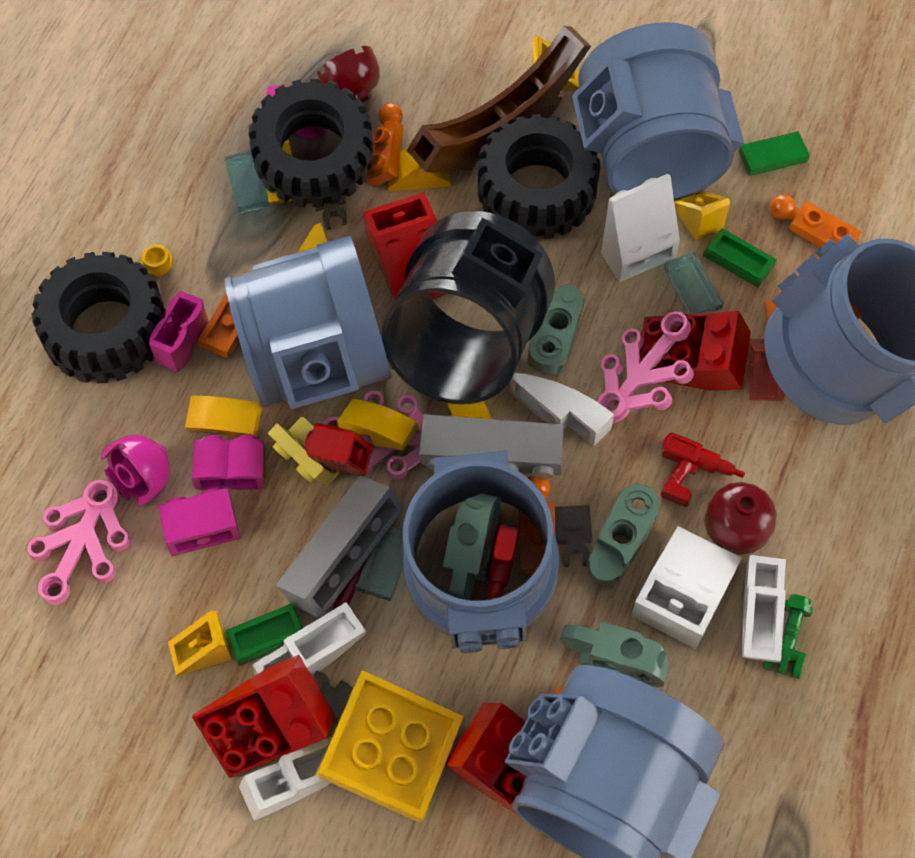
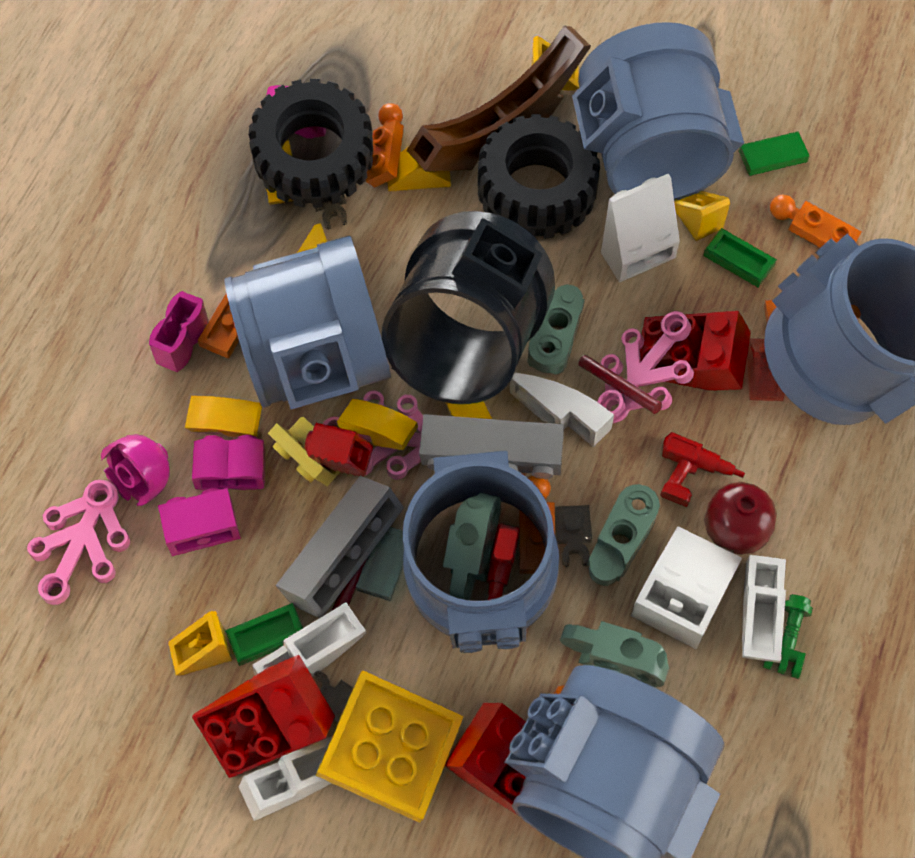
(83, 285): black tyre -> none
(157, 260): yellow plate -> none
(246, 185): clear light blue tile -> none
(353, 71): dark red cylinder -> none
(394, 234): red slope -> none
(620, 384): none -> dark red bar
(693, 284): clear light blue tile -> none

